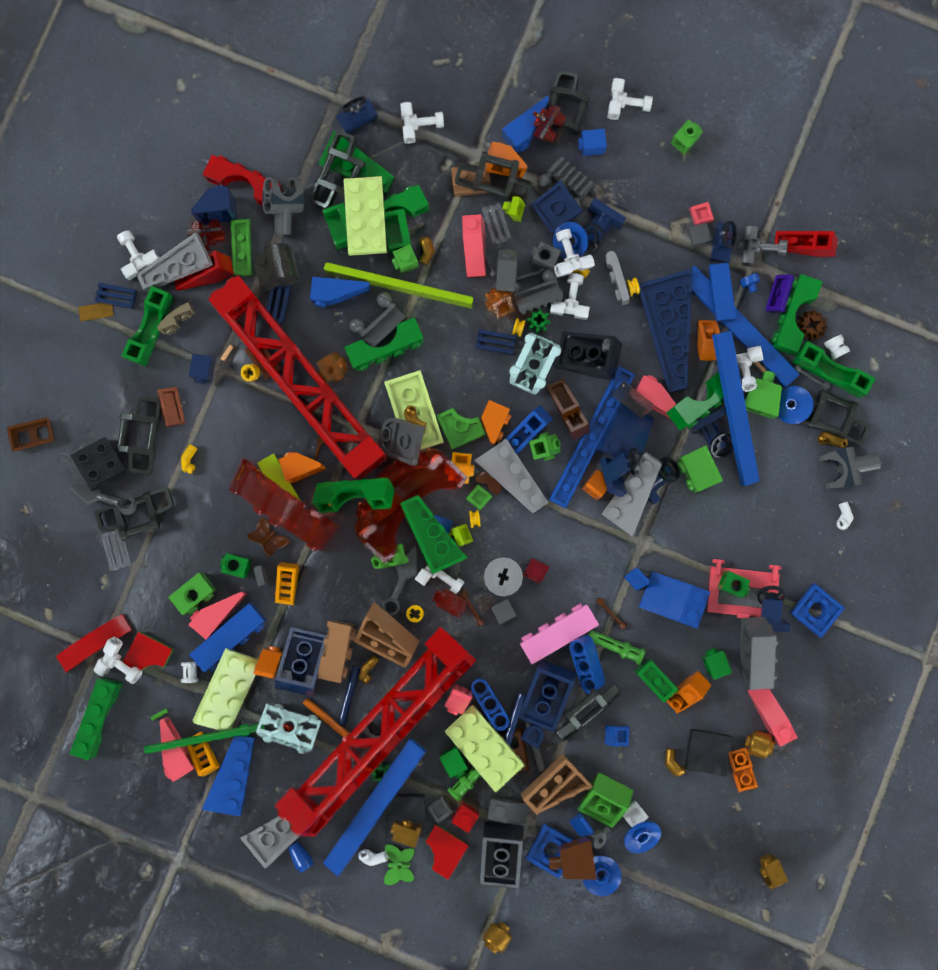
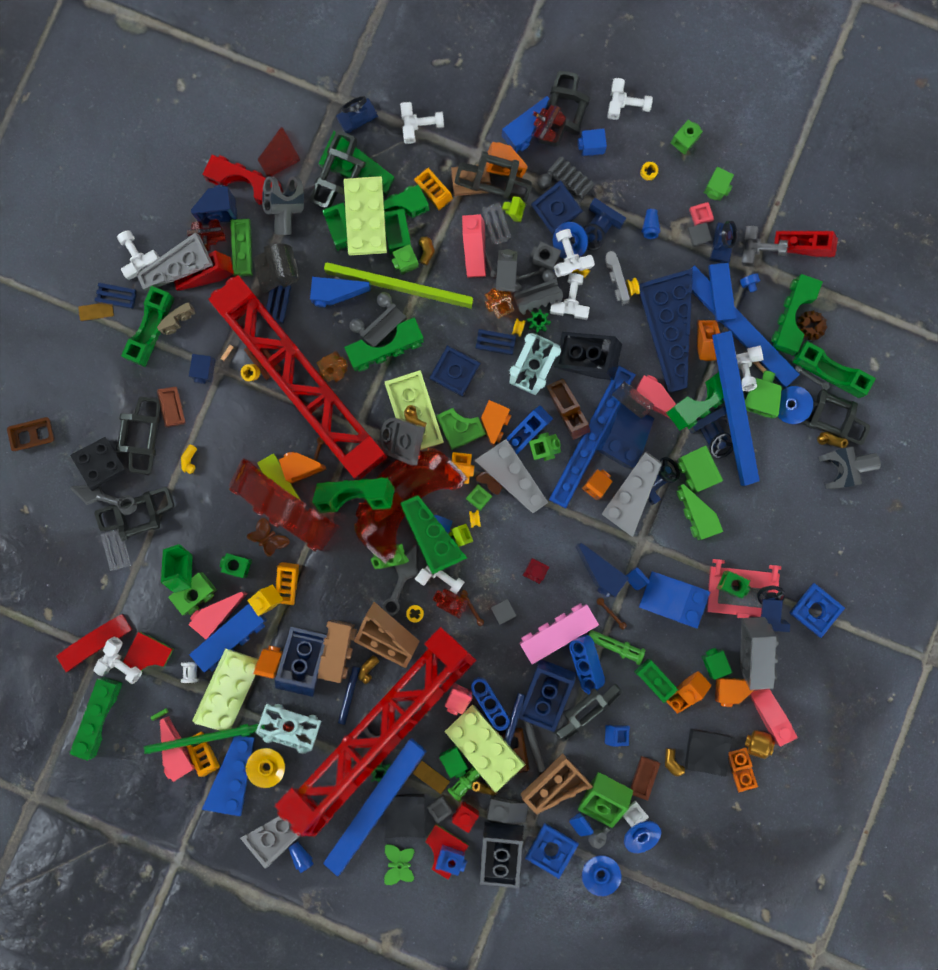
(176, 568): none -> green panel
(256, 772): none -> yellow dish
(260, 575): dark grey tile -> none
(265, 600): none -> yellow brick
(278, 154): none -> clear red wing
(325, 717): orange bar -> none
(371, 858): white arm -> none
(406, 832): pearl gold brick -> none
(431, 777): none -> pearl gold sticker
(440, 198): none -> light orange slope
(447, 854): none -> blue brick
(454, 371): none -> dark blue tile
(483, 788): none -> pearl gold arm
(497, 937): pearl gold head -> none
(514, 576): light grey piece -> none
(533, 736): dark blue tile -> none
(575, 860): reddish brown torso -> none
(604, 575): none -> dark blue slope
(615, 468): dark blue piece -> none
(644, 777): none -> copper tile
(651, 224): none -> blue cone
(654, 167): none -> yellow bush
(702, 517): none -> bright green slope
(719, 184): none -> bright green brick
(731, 691): none -> orange slope
(772, 871): pearl gold brick -> none
(780, 293): dark purple tile -> none
(836, 347): white wheel -> none
(846, 517): white arm -> none

